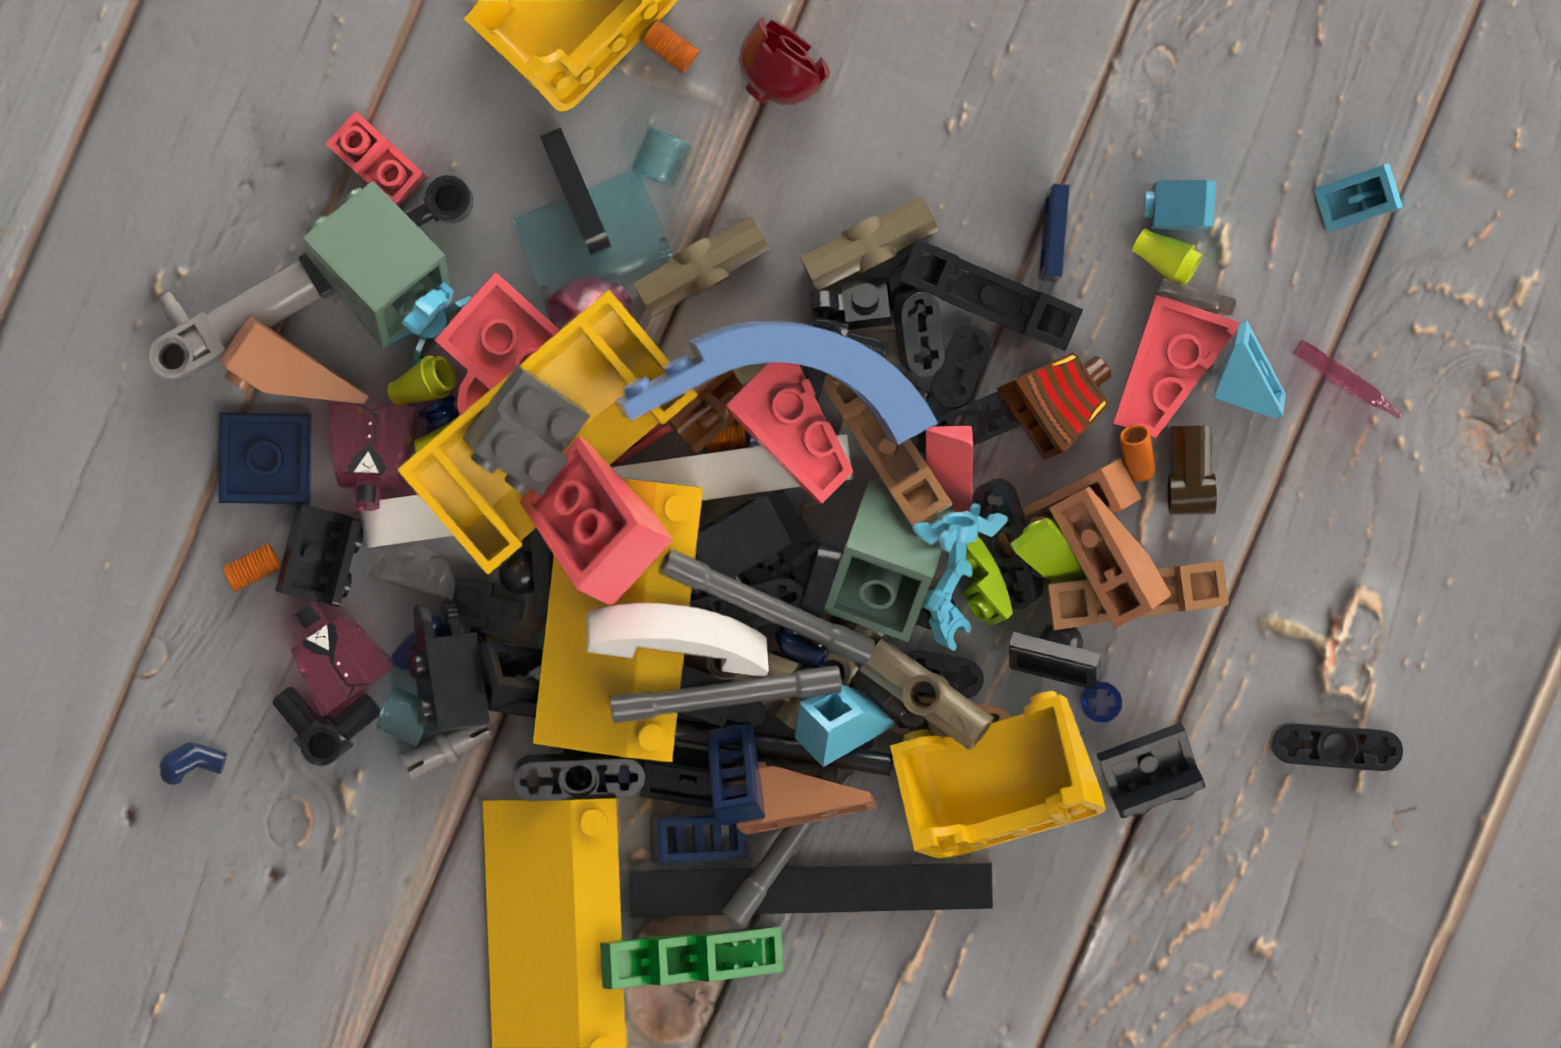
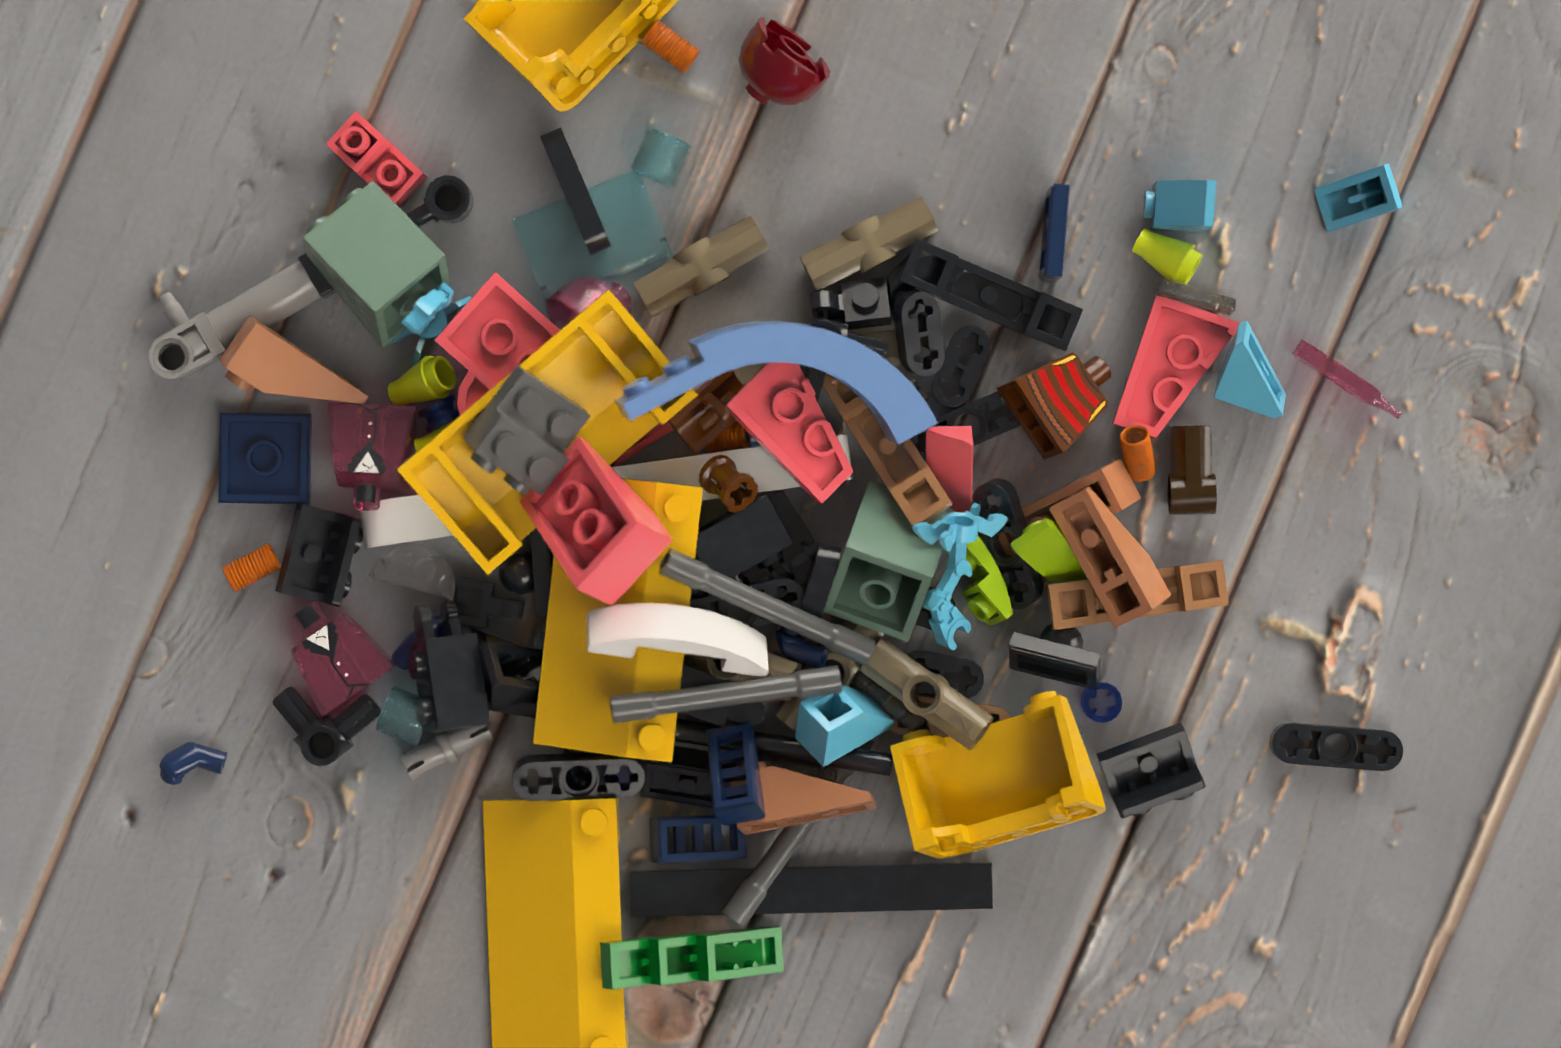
(728, 480): none -> reddish brown bush

